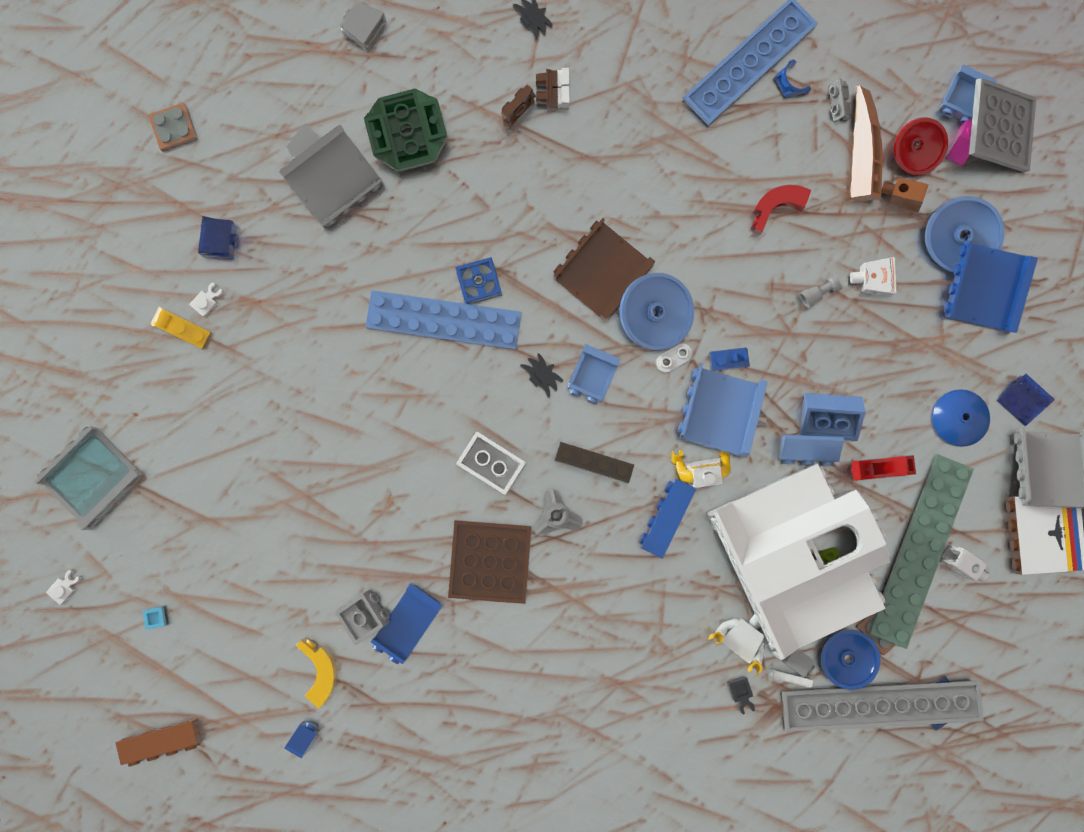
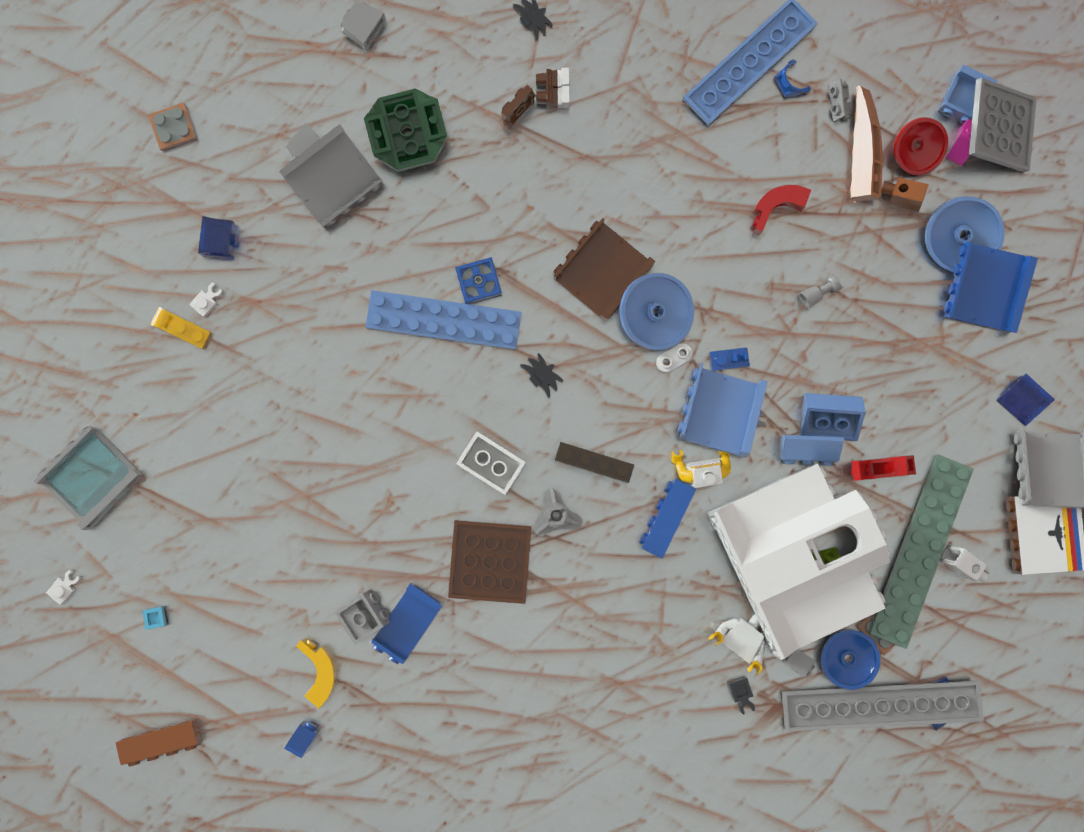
(593, 374): medium blue panel -> none
(791, 678): white tile -> none
(876, 277): white torso -> none
(949, 421): blue dish -> none

